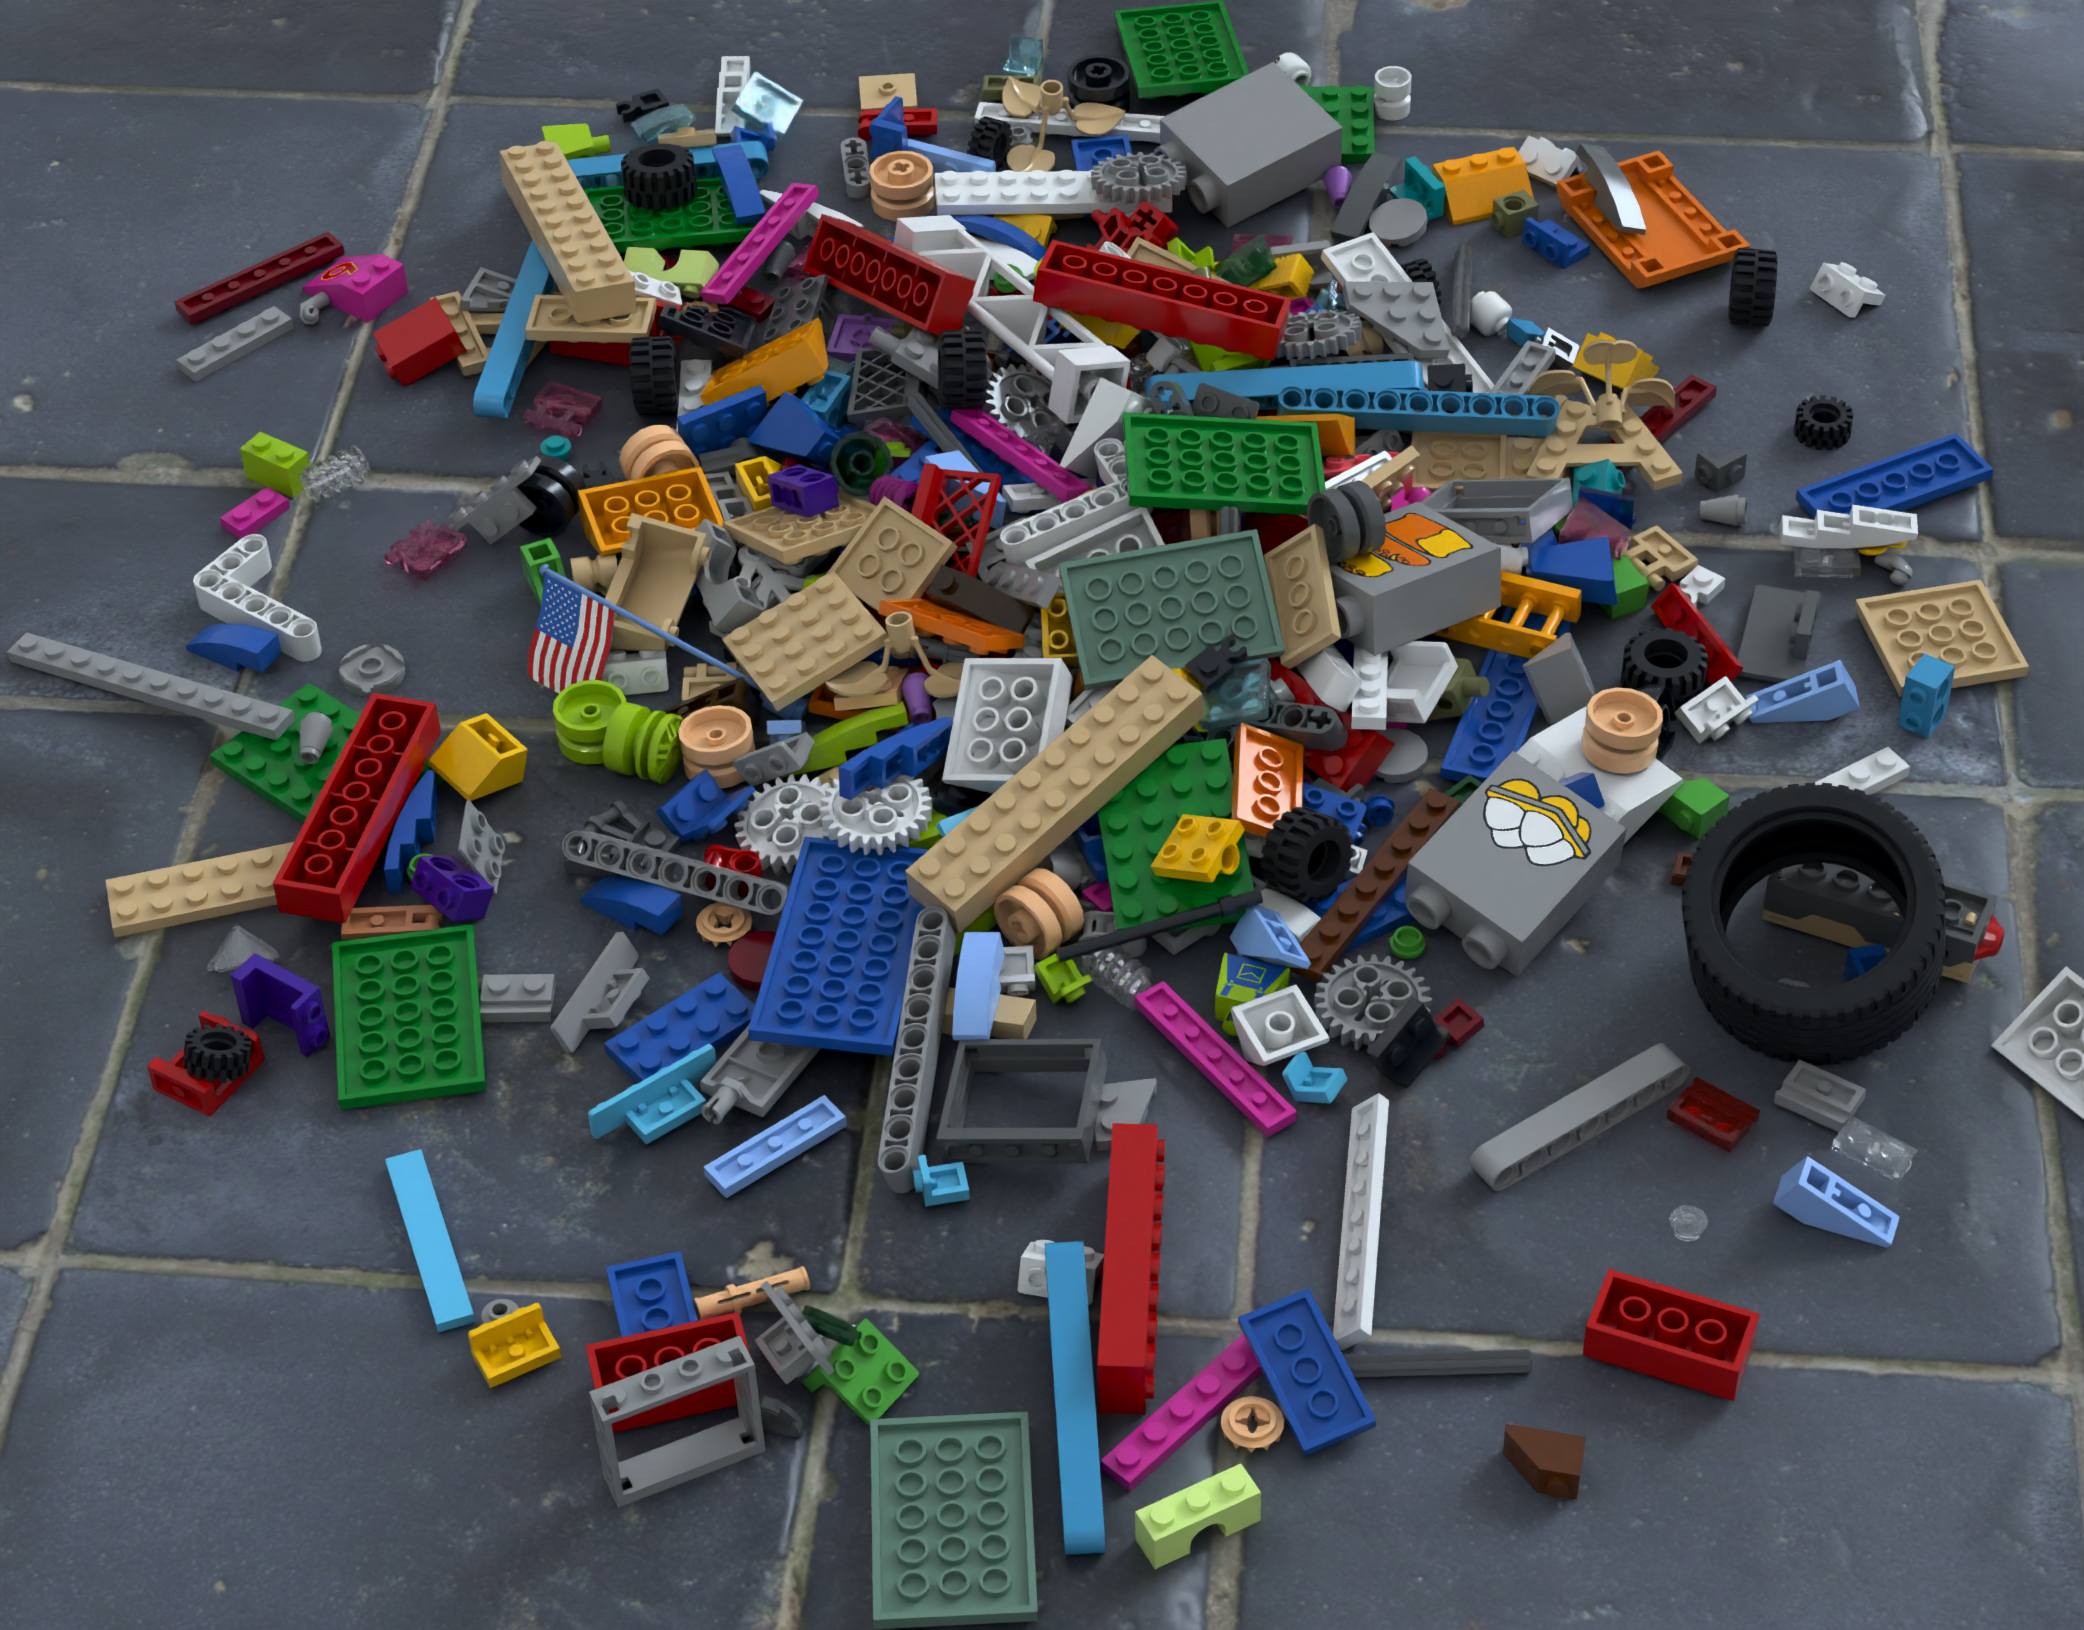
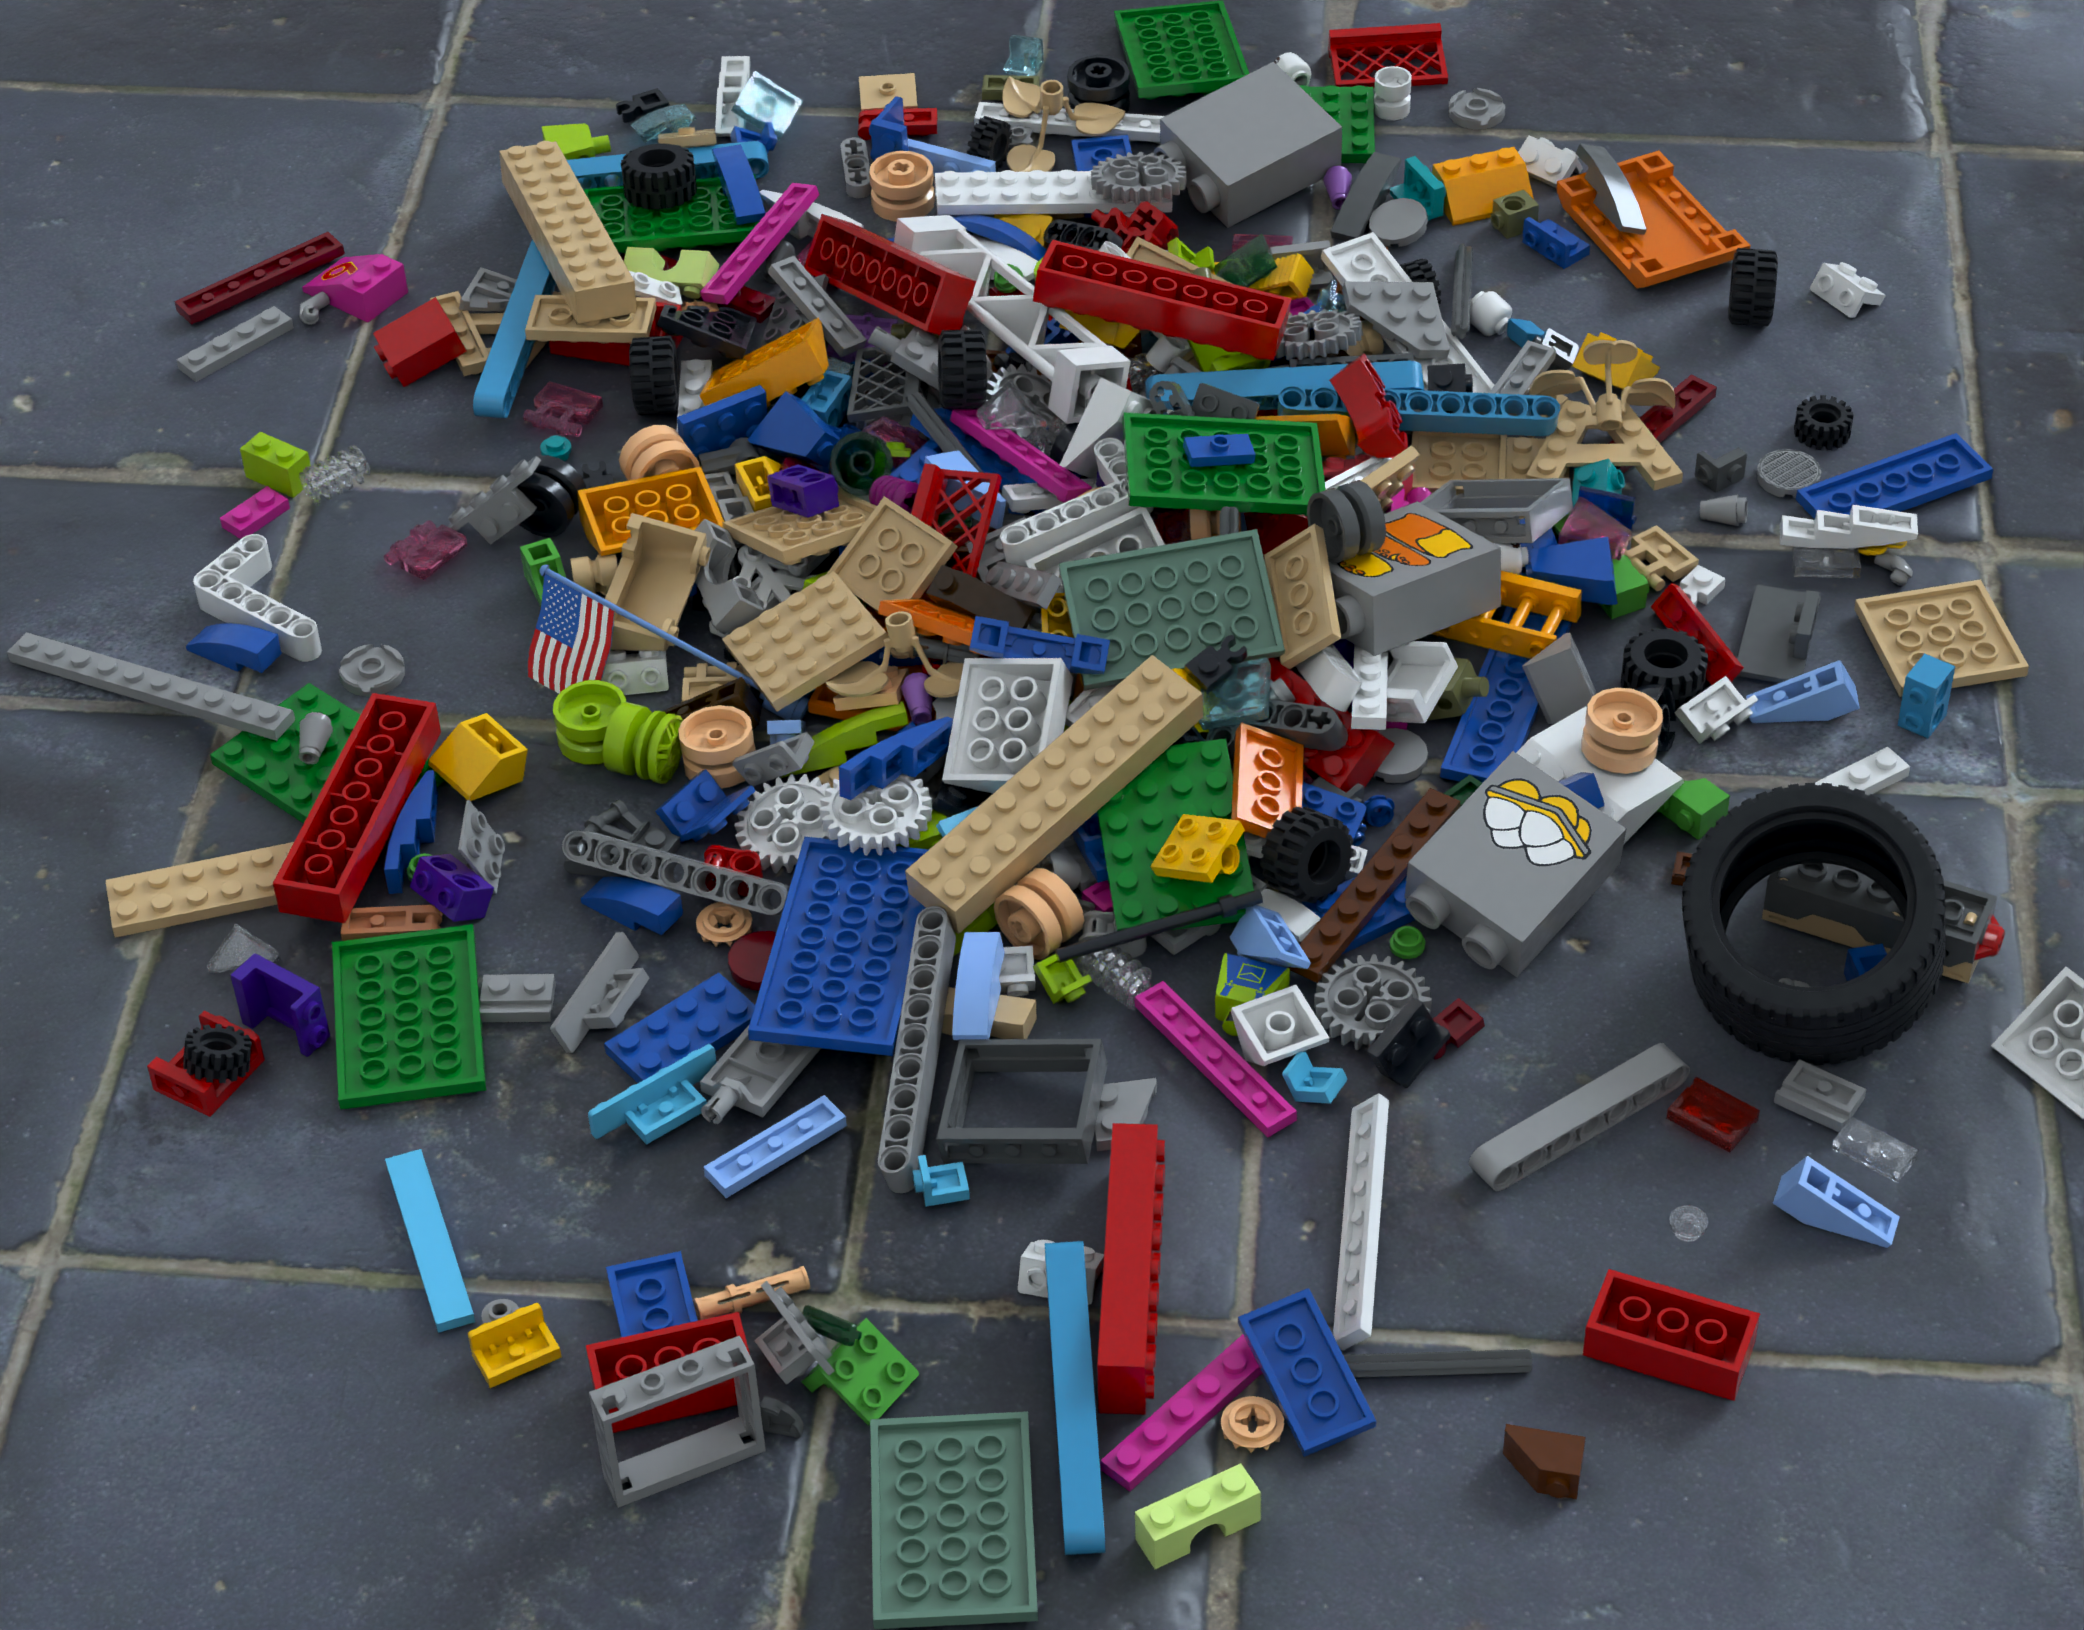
(816, 303): none -> light grey plate
(999, 640): none -> blue slope
(1010, 410): none -> clear slope
(1080, 234): none -> black beam
(1219, 450): none -> blue plate
(1371, 414): none -> red brick
(1387, 42): none -> red fence
(1476, 109): none -> light grey tile
(1787, 471): none -> tile

